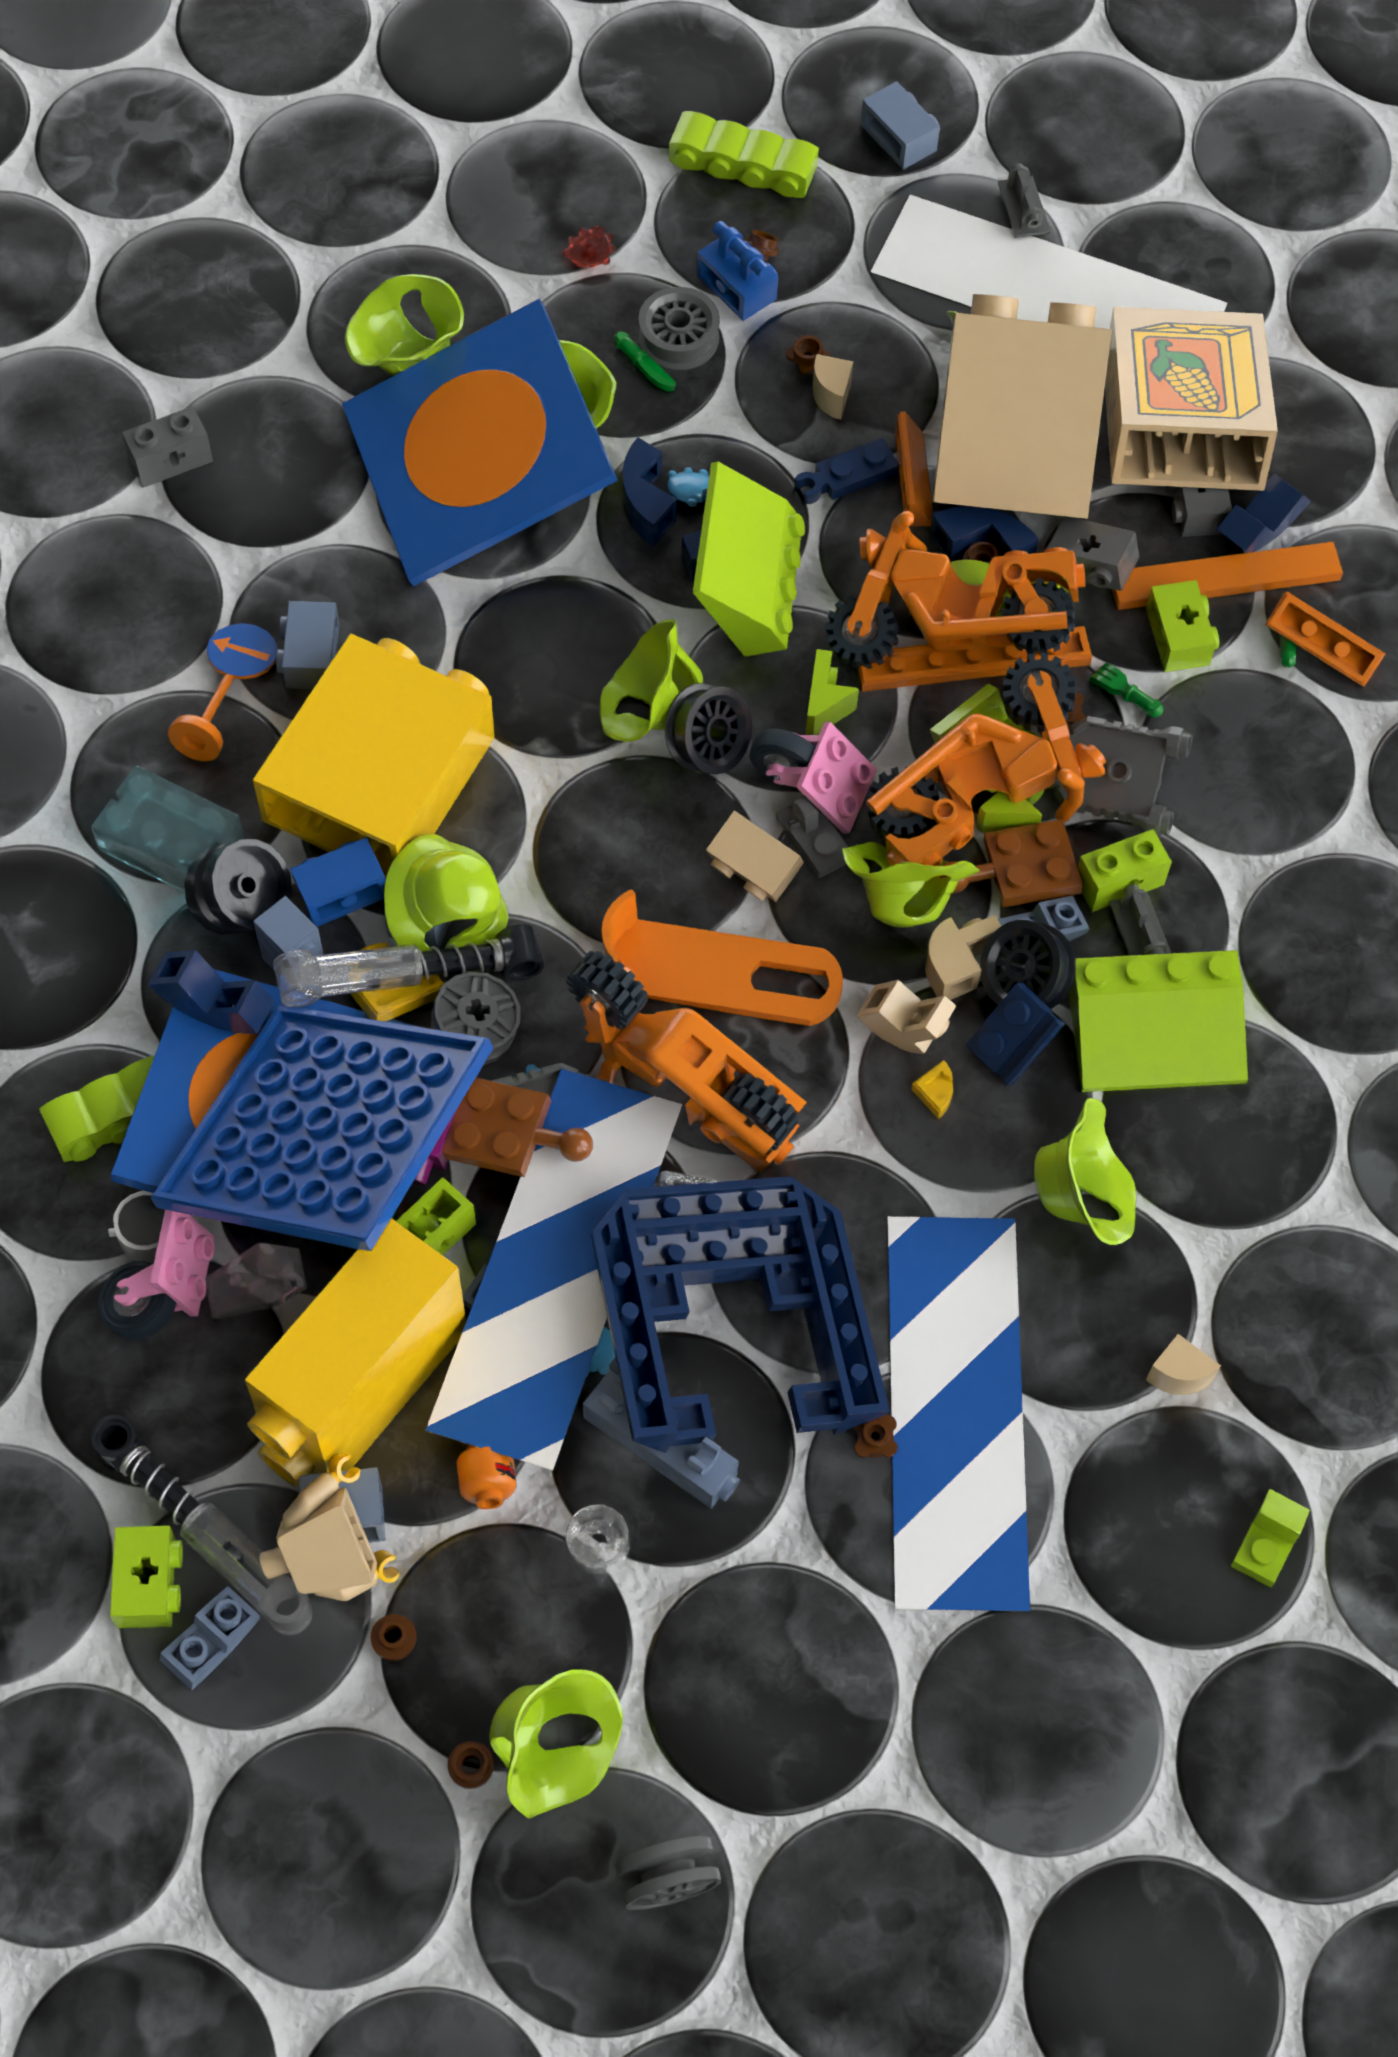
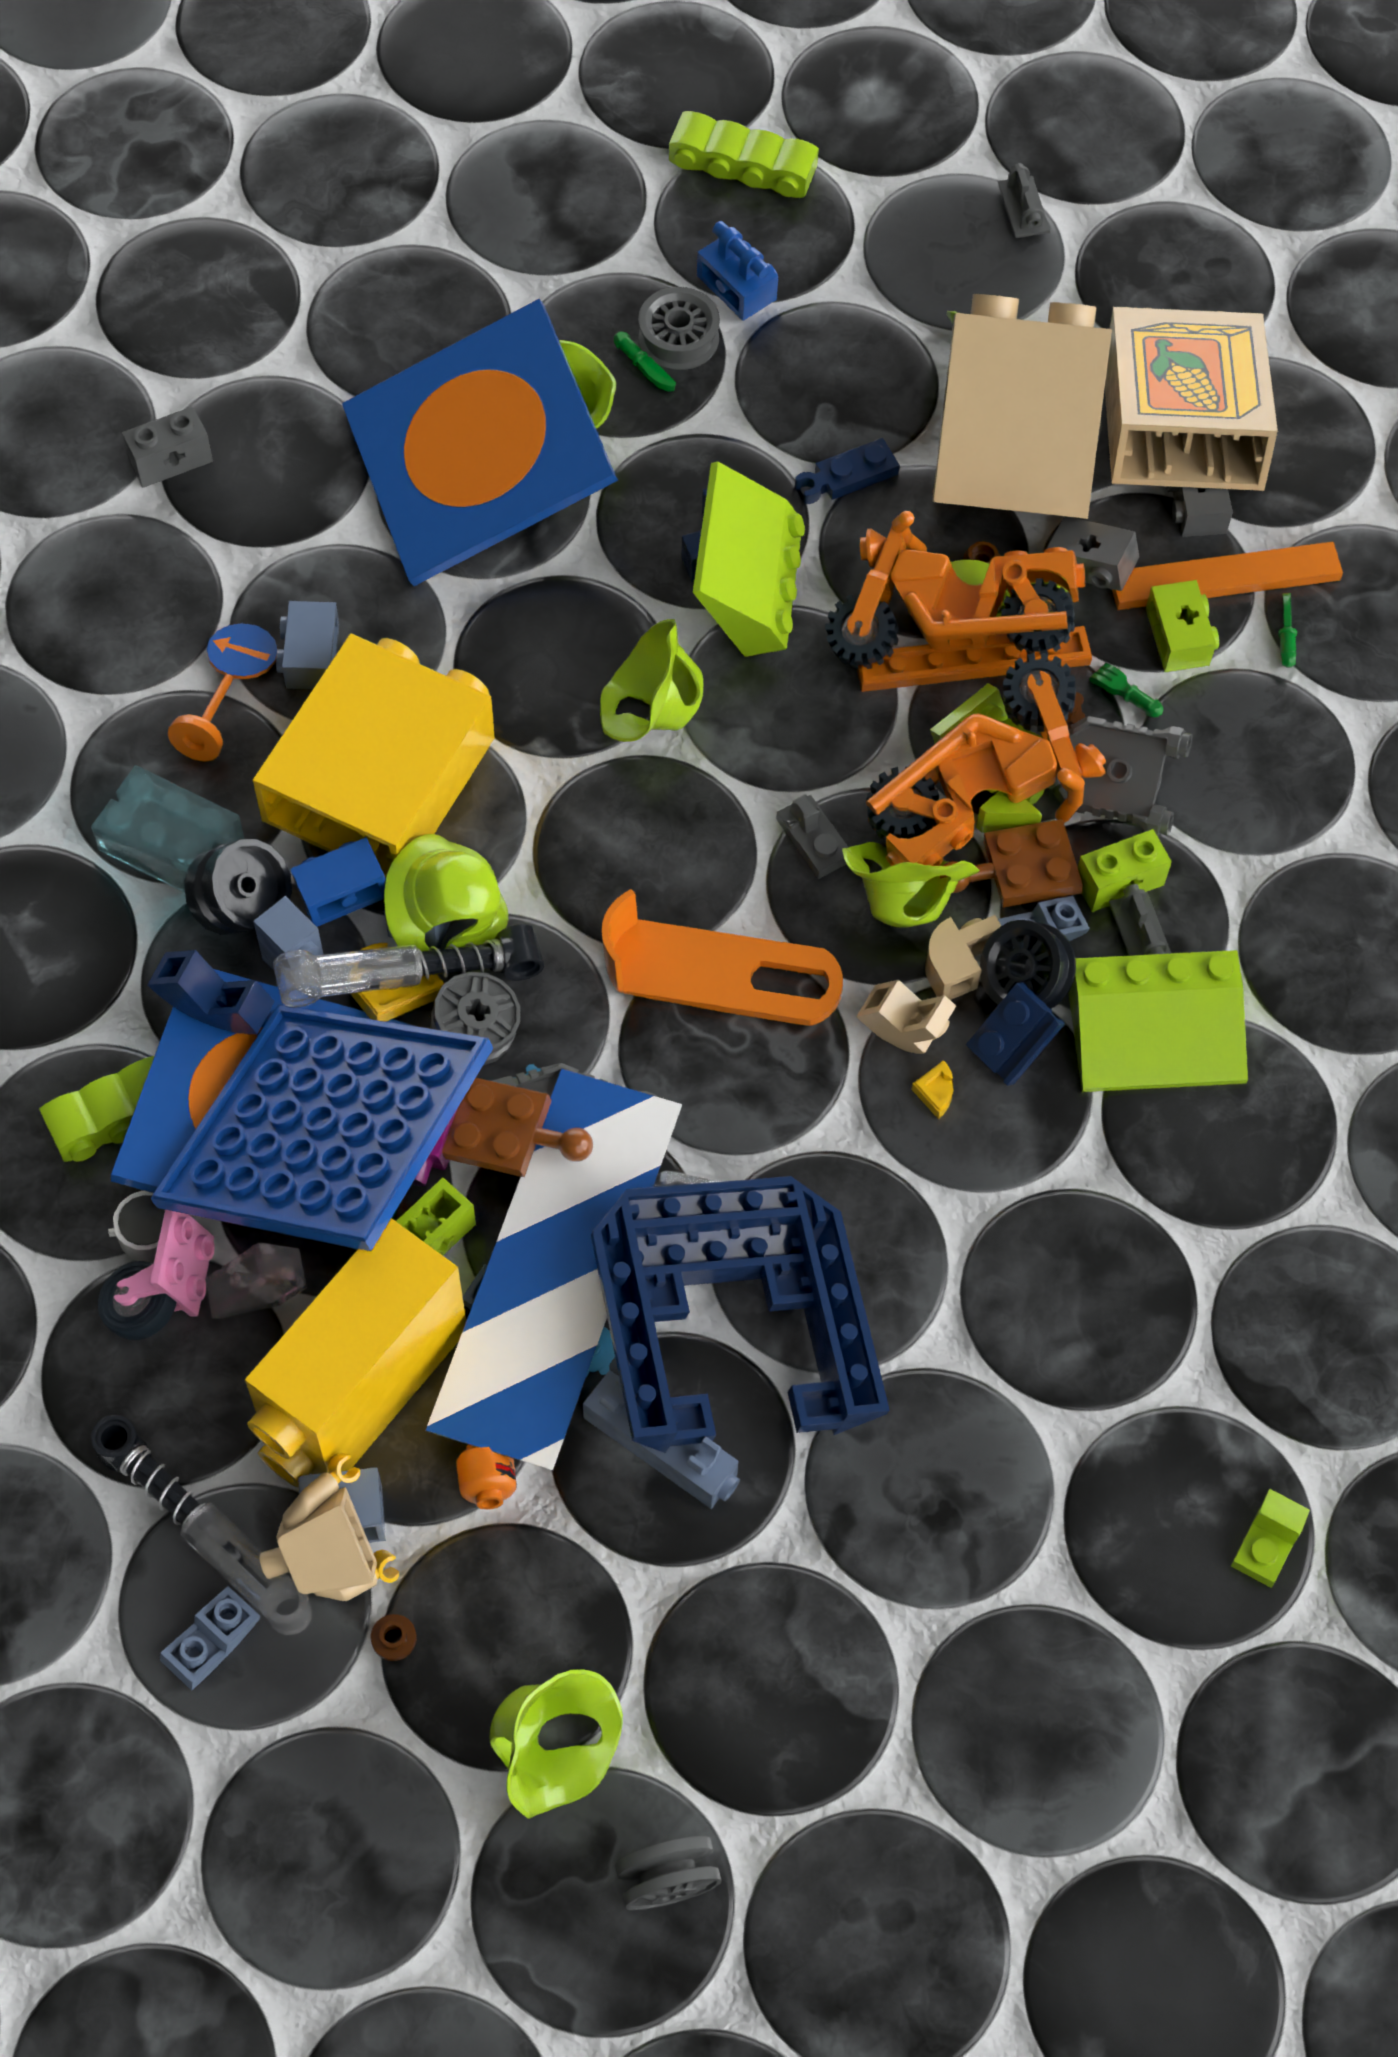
(135, 1553): lime brick -> none
(385, 338): lime piece -> none
(467, 1751): reddish brown plate -> none
(590, 248): clear red piece -> none
(601, 1557): clear wheel -> none
(645, 505): dark blue brick -> none
(688, 485): dark azure piece -> none
(708, 728): black wheel -> none
(745, 1112): orange piece -> none
(754, 857): tan brick -> none
(764, 243): reddish brown plate -> none
(805, 346): reddish brown plate -> none
(820, 766): bright pink plate -> none
(827, 699): lime slope -> none
(832, 384): tan brick -> none
(884, 1446): reddish brown plate -> none
(900, 125): sand blue brick -> none
(913, 470): orange slope -> none
(957, 1415): sticker -> none
(960, 527): dark blue brick -> none
(968, 256): white sticker -> none
(1090, 1164): lime piece -> none
(1182, 1369): tan brick -> none
(1265, 516): dark blue brick -> none
(1324, 639): orange slope -> none

